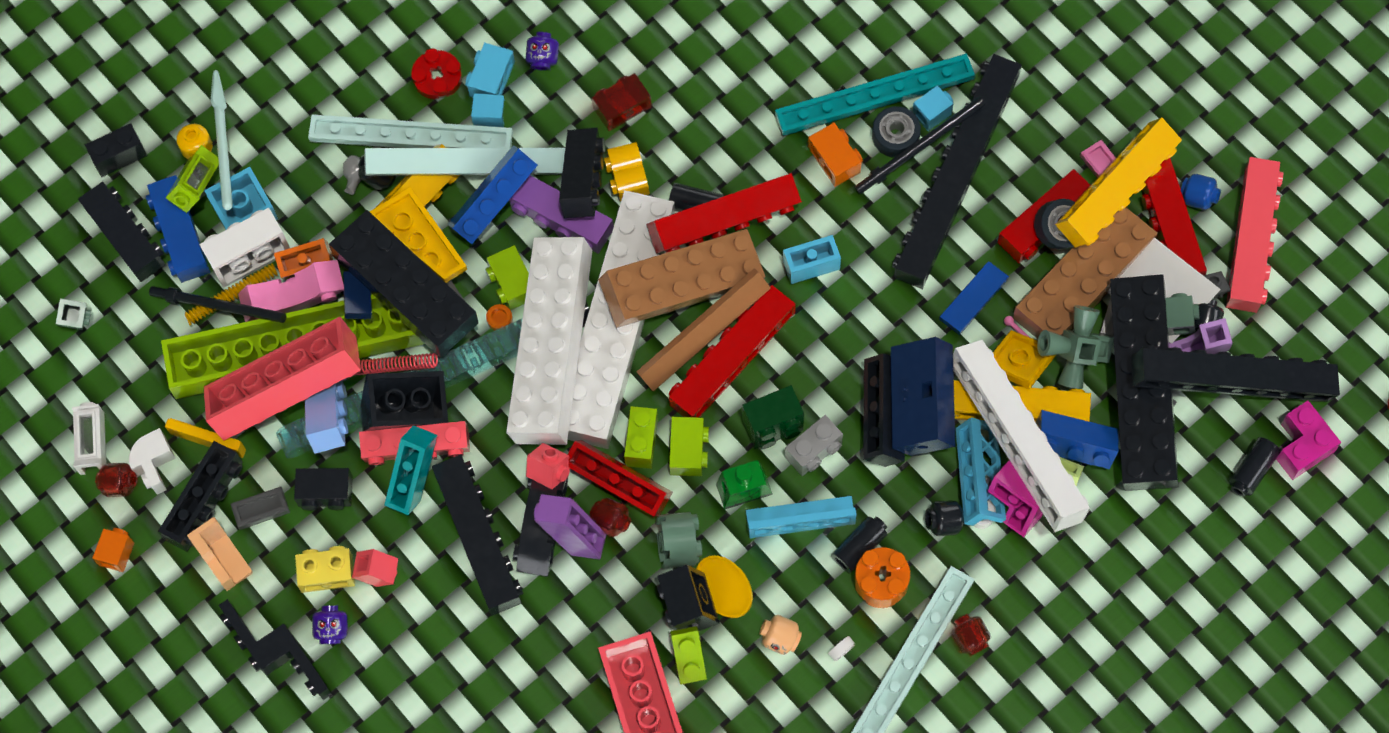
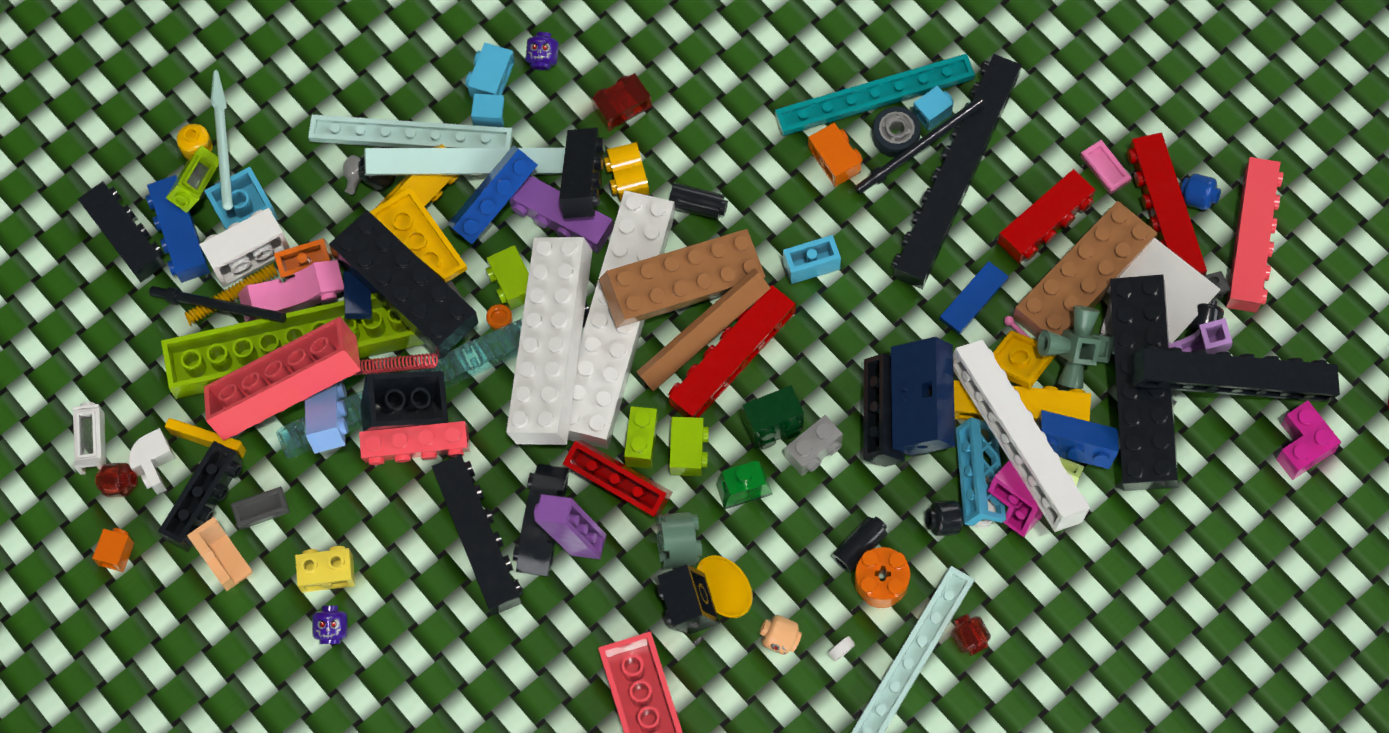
(72, 314): brick -> none
(116, 150): black brick -> none
(273, 650): black bracket -> none
(323, 488): black brick -> none
(375, 568): coral brick -> none
(410, 470): teal brick -> none
(440, 86): red plate -> none
(547, 466): coral brick -> none
(610, 516): clear red head -> none
(688, 655): lime plate -> none
(723, 213): red brick -> none
(800, 517): medium azure fence -> none
(1045, 223): black wheel -> none
(1118, 183): yellow brick -> none
(1181, 314): sand green brick -> none
(1254, 466): black brick -> none

